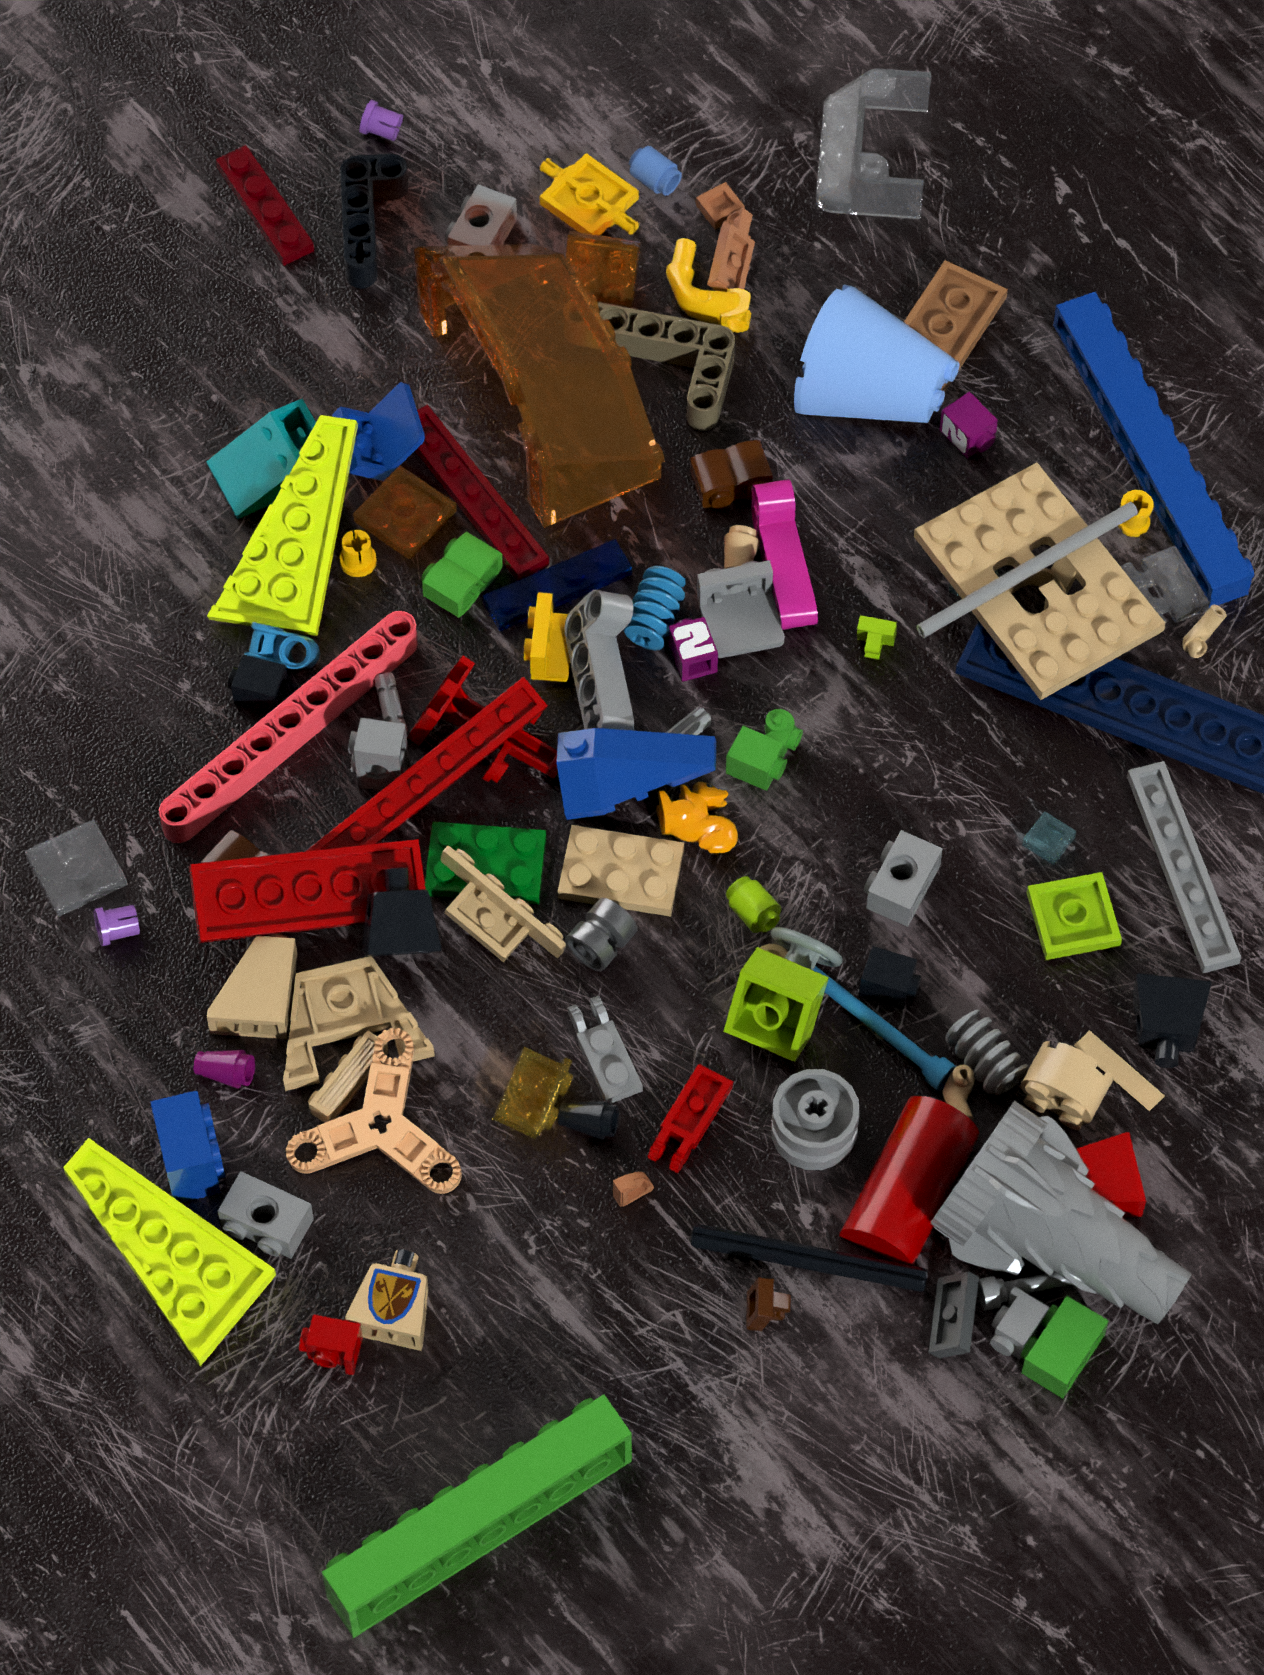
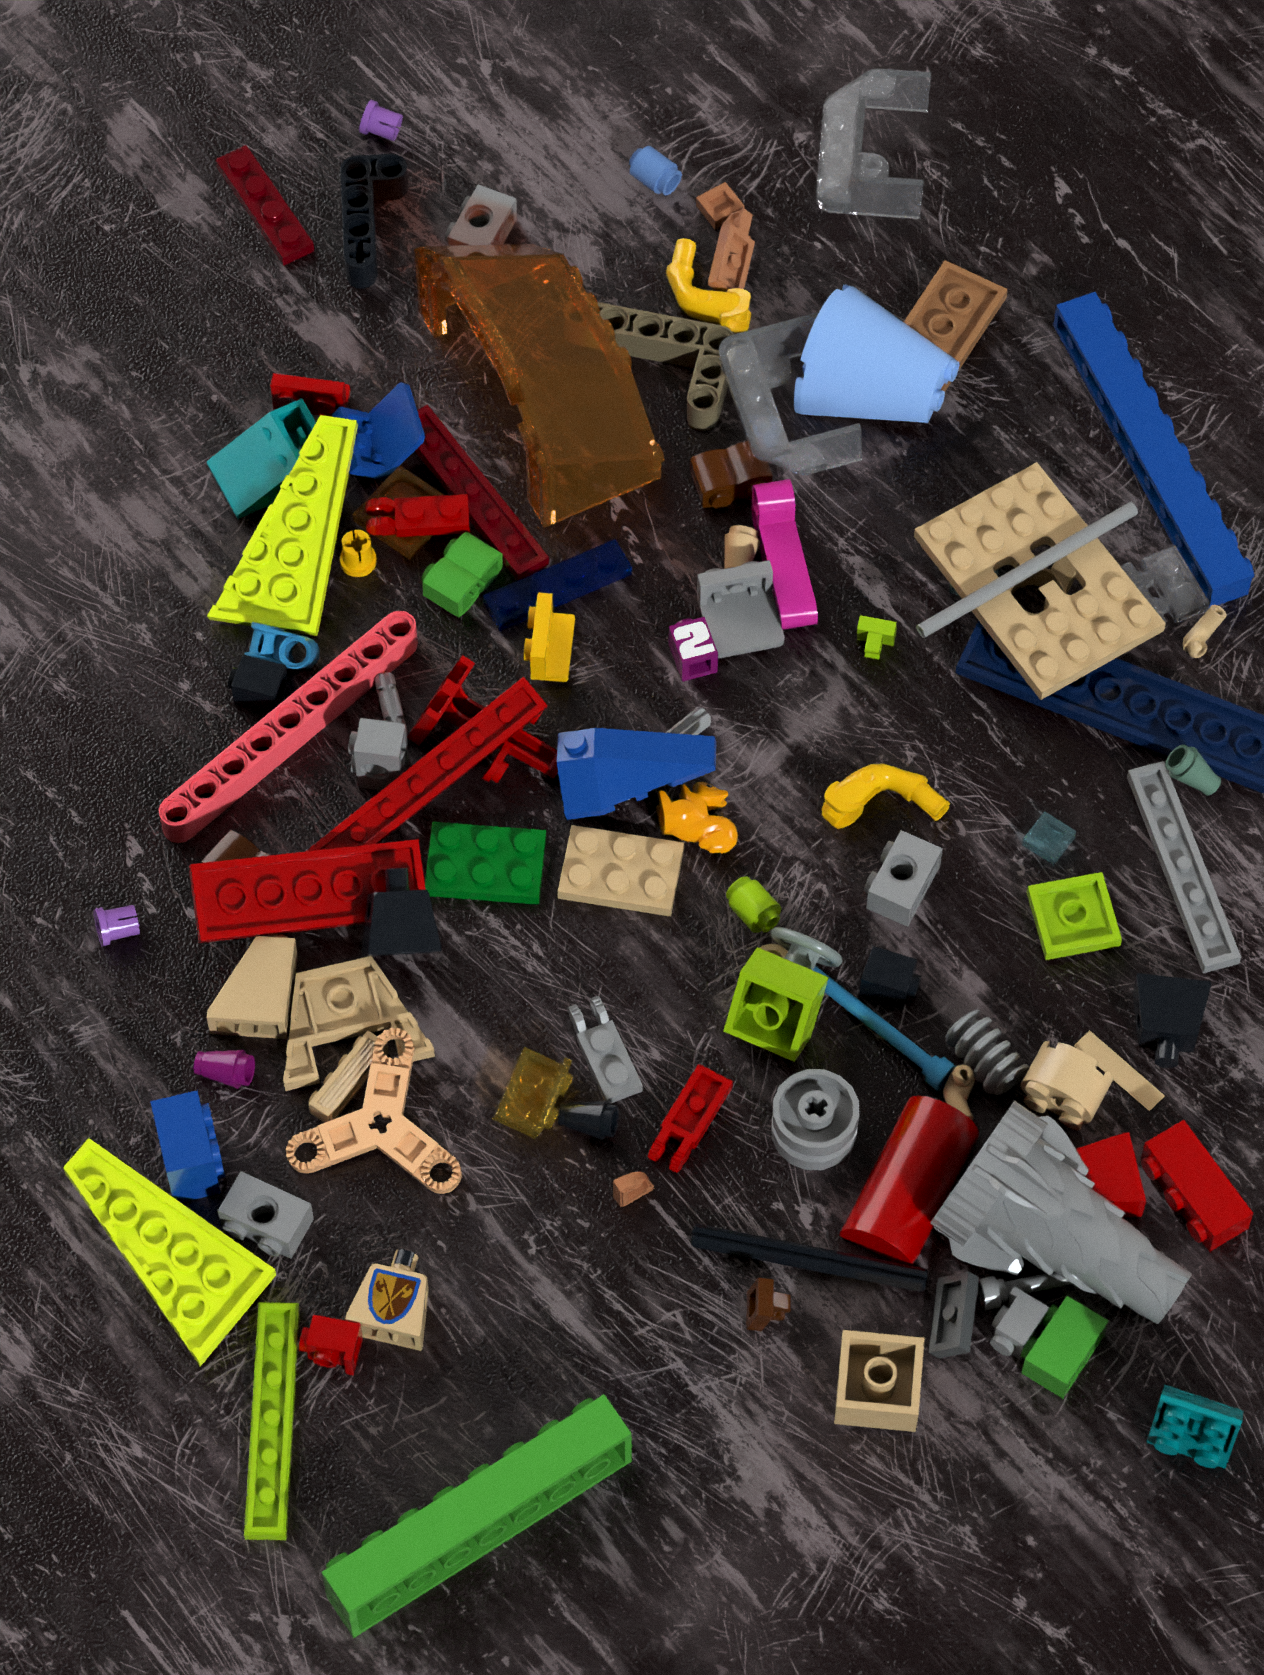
(76, 868): clear tile -> none
(272, 1421): none -> lime tile
(319, 395): none -> red bracket
(418, 515): none -> red hinge
(492, 914): tan bracket -> none
(589, 196): yellow plate -> none
(596, 659): light grey beam -> none
(604, 931): flat silver wheel -> none
(606, 266): clear orange plate -> none
(655, 606): dark azure piece -> none
(758, 756): bright green brick -> none
(759, 362): none -> clear windscreen
(847, 798): none -> yellow piece
(879, 1380): none -> tan brick
(968, 425): magenta brick -> none
(1141, 522): yellow bush -> none
(1191, 769): none -> sand green cone
(1195, 1186): none -> red brick
(1195, 1427): none -> teal slope

